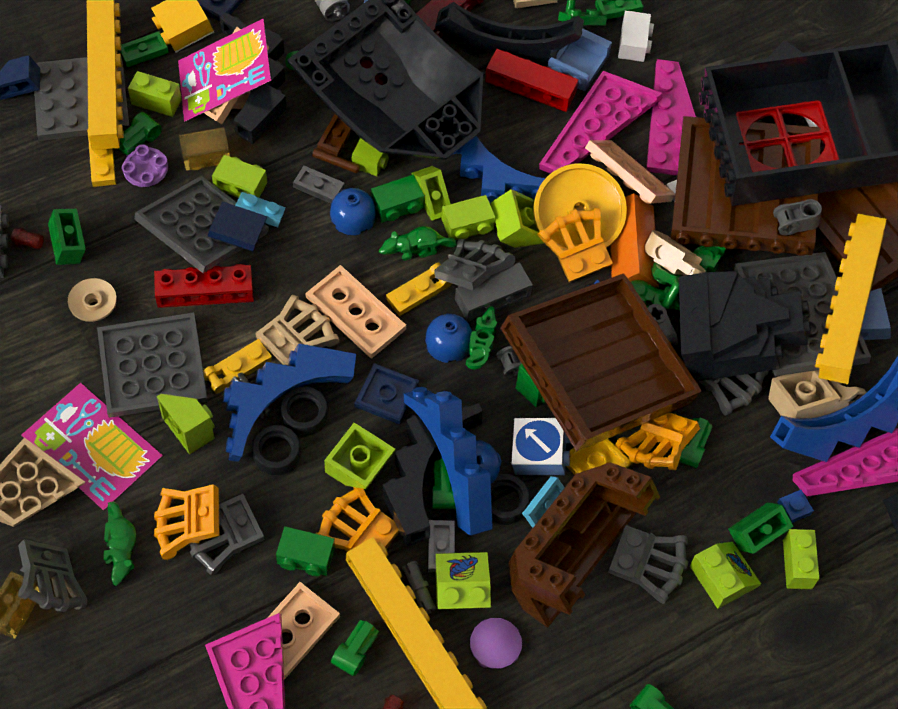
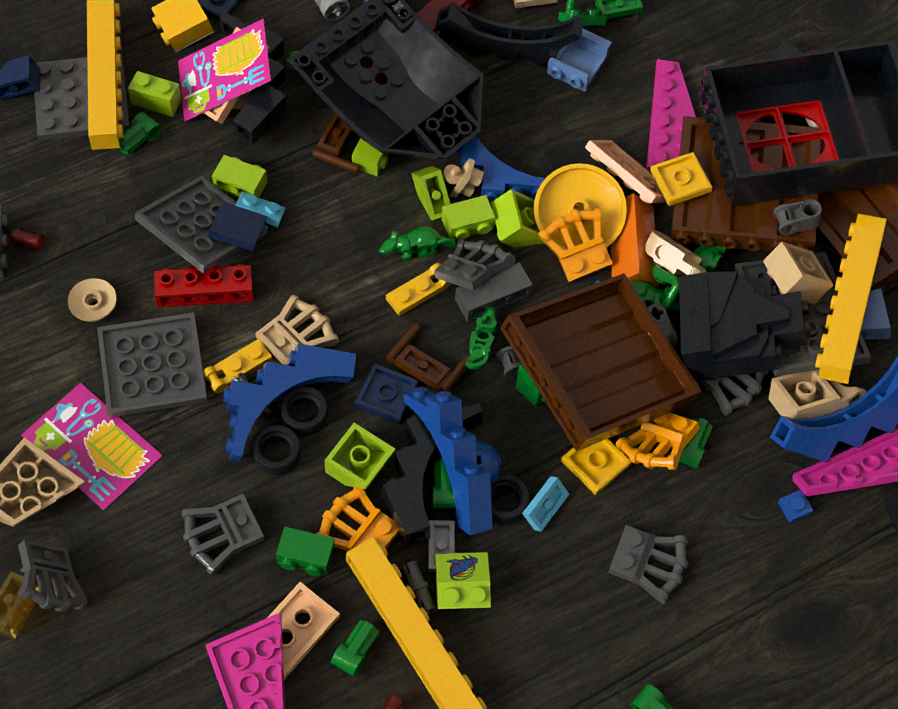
(66, 236): green brick -> none
(102, 166): yellow plate -> none
(120, 538): green animal -> none
(143, 49): green plate -> none
(145, 166): medium lavender dish -> none
(187, 420): lime slope -> none
(199, 522): light orange plate -> none
(204, 148): clear yellow brick -> none
(318, 184): flat silver plate -> none
(352, 211): blue cylinder -> none
(355, 325): light nougat plate -> none
(397, 198): green brick -> none
(422, 365): none -> reddish brown plate
(448, 338): blue cylinder -> none
(464, 178): none -> tan hips
(495, 643): medium lavender dish -> none
(531, 80): red brick -> none
(539, 447): piece -> none
(575, 537): reddish brown wedge -> none
(600, 116): dark pink wing -> none
(634, 36): white brick -> none
(681, 178): none -> yellow tile
(724, 573): lime slope -> none
(760, 527): green brick -> none
(797, 270): none -> tan brick
(800, 559): lime brick -> none

